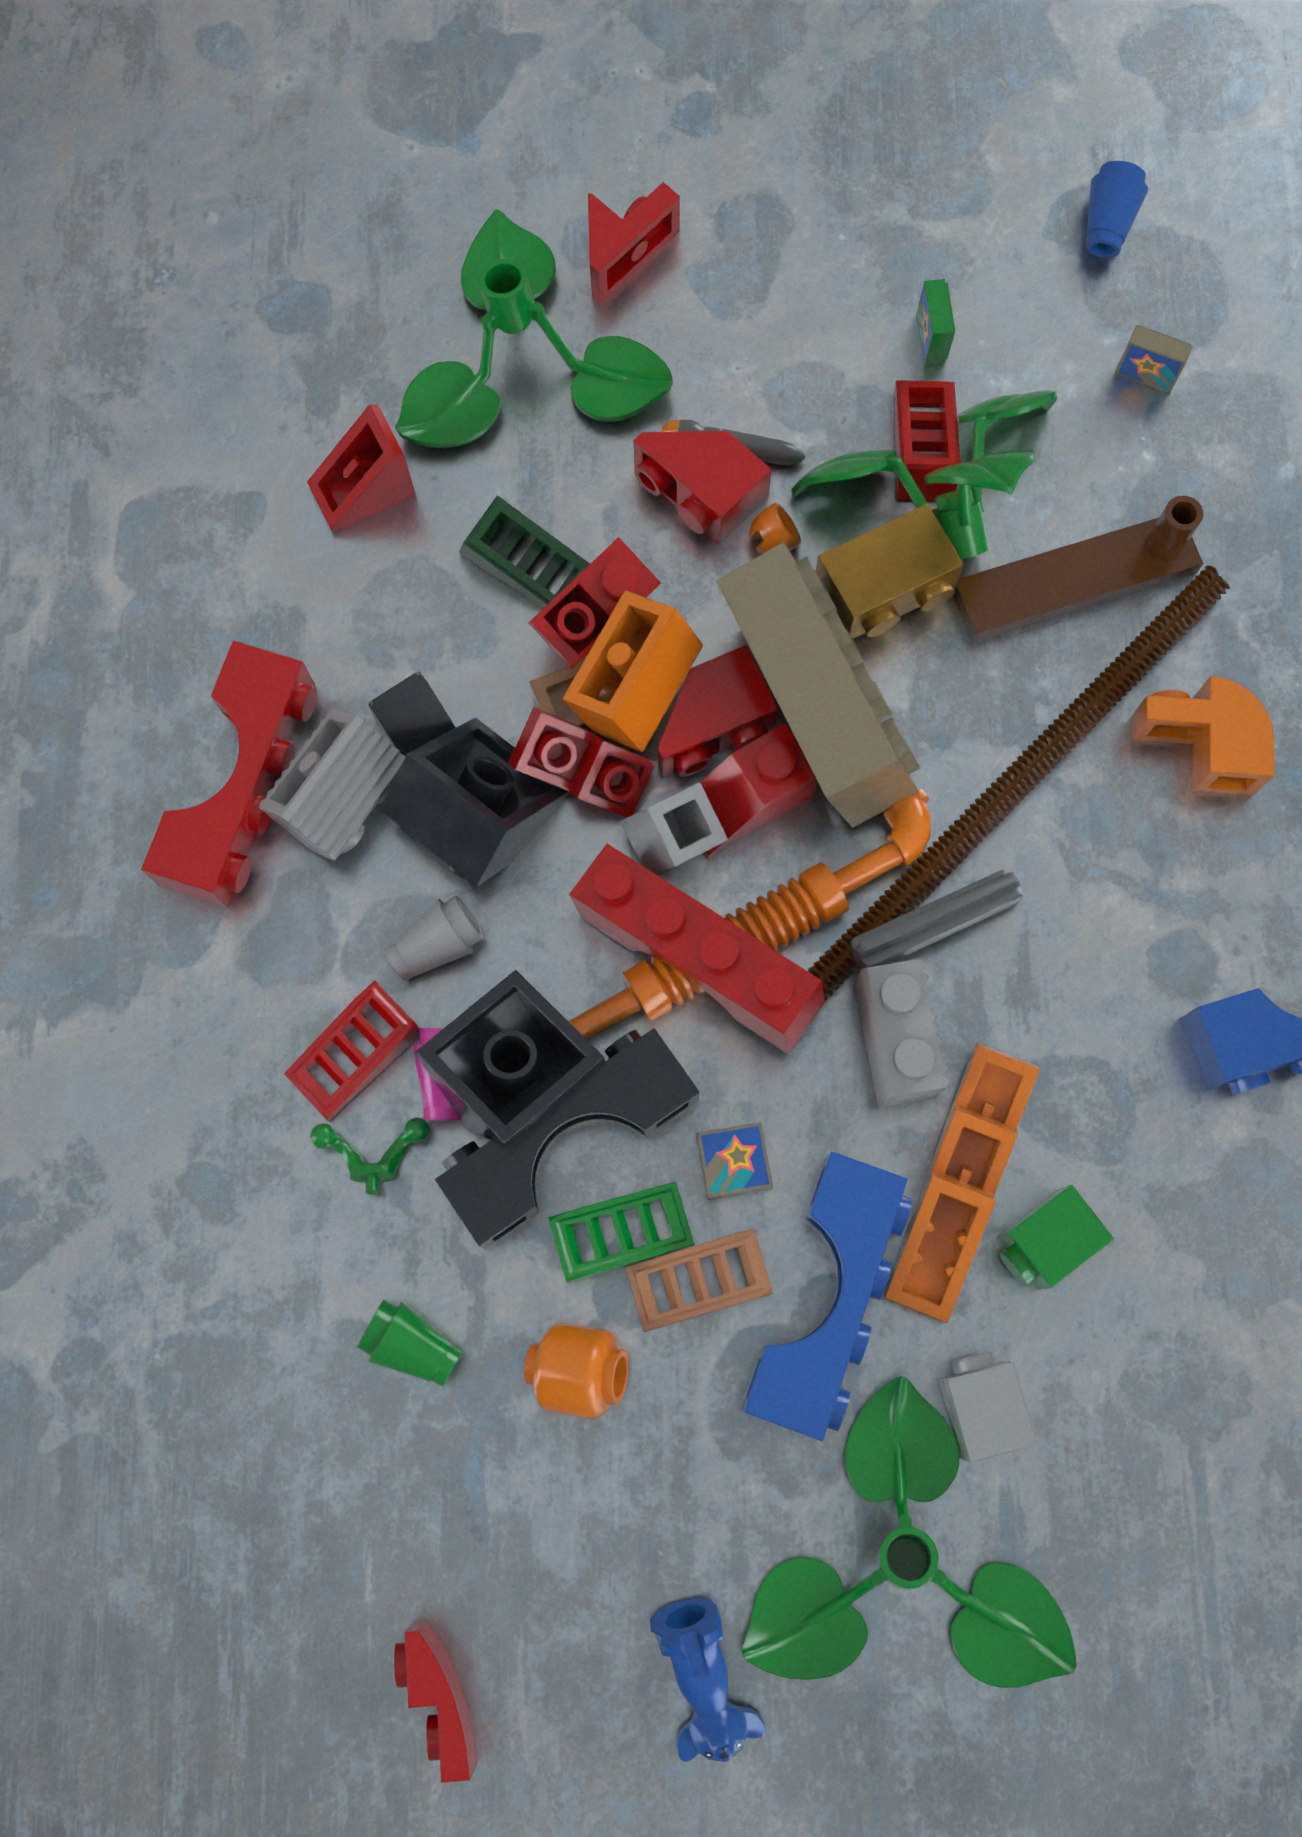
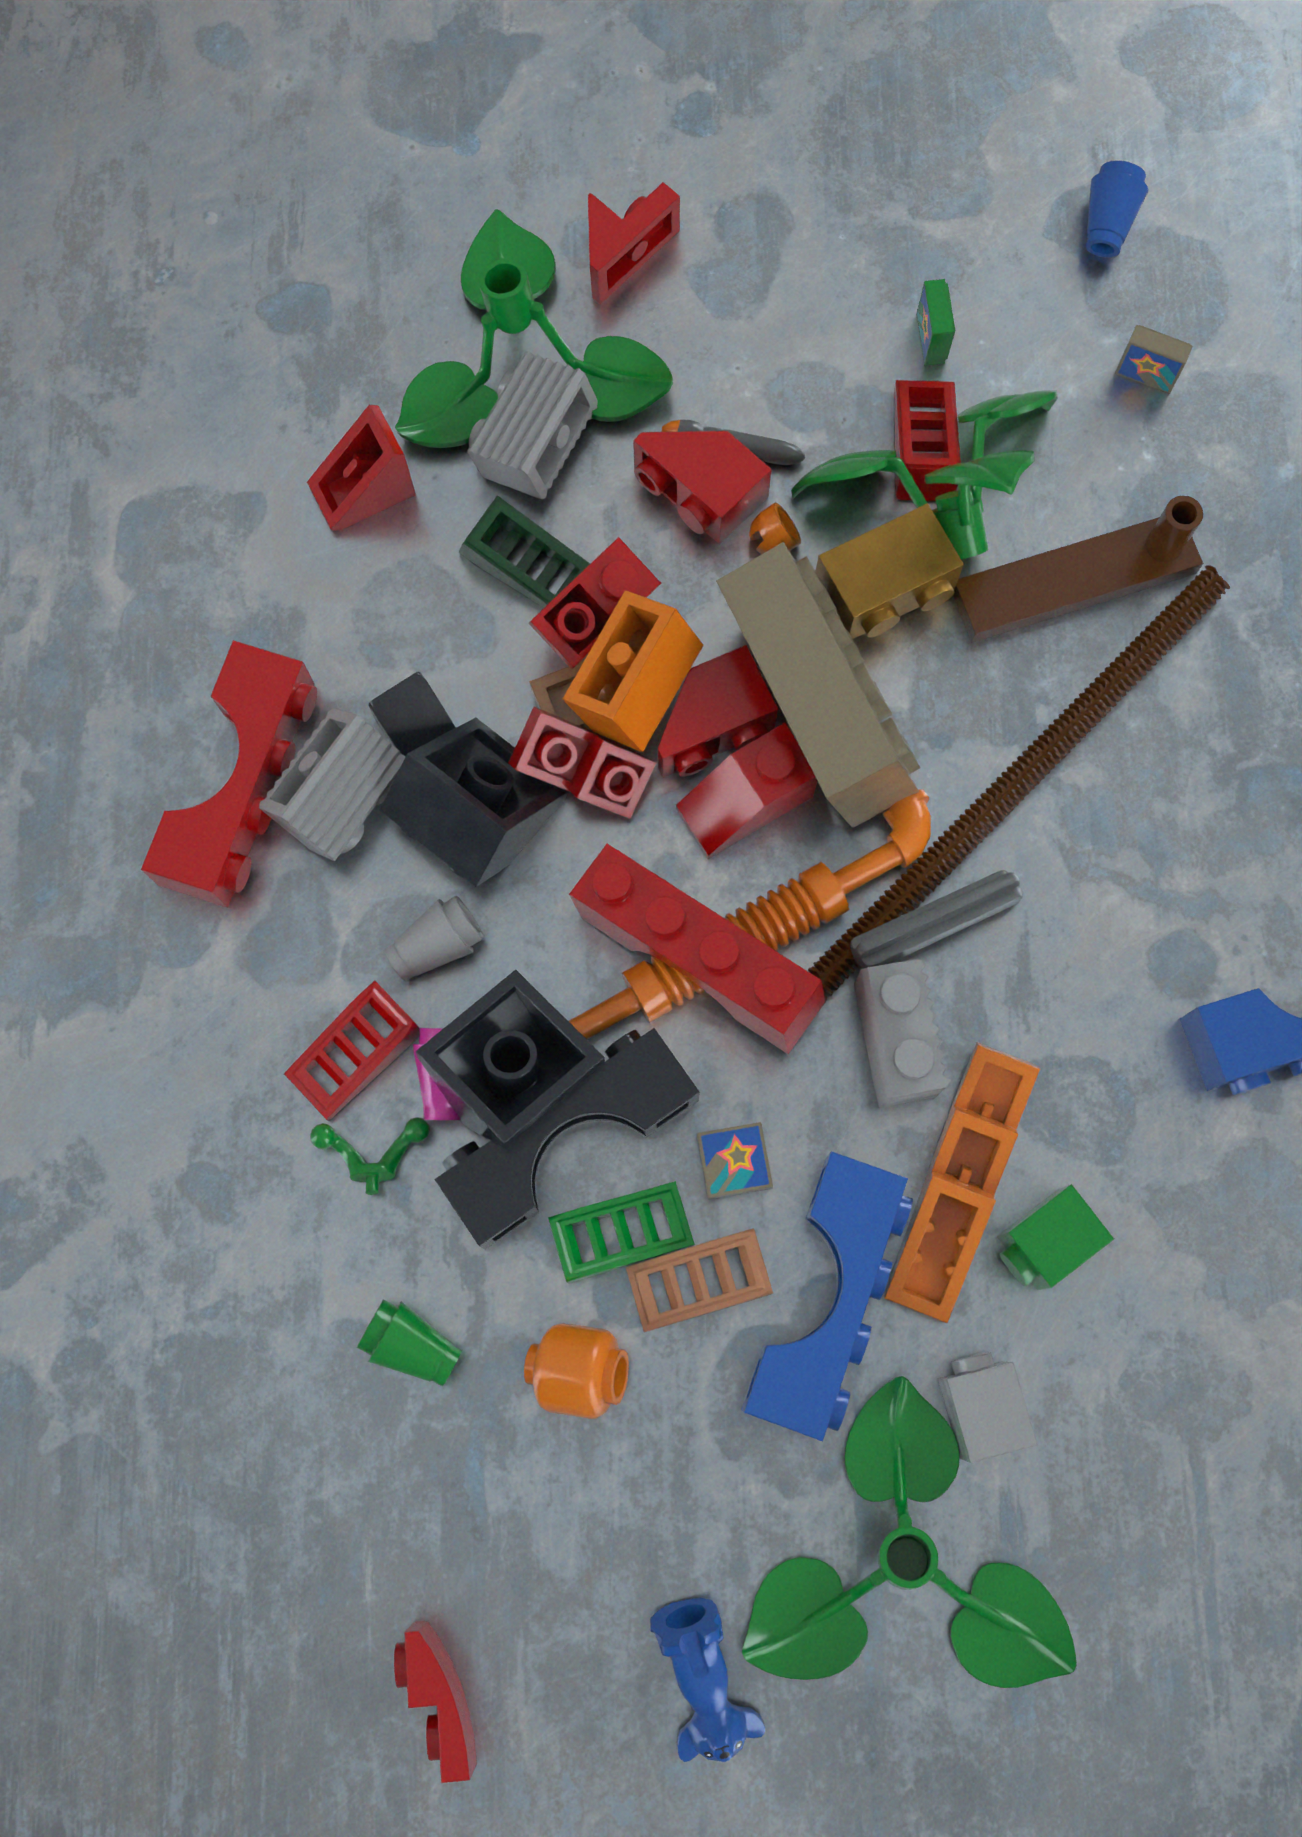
(532, 424): none -> light grey brick
(674, 830): light grey brick -> none
(1226, 729): orange brick -> none

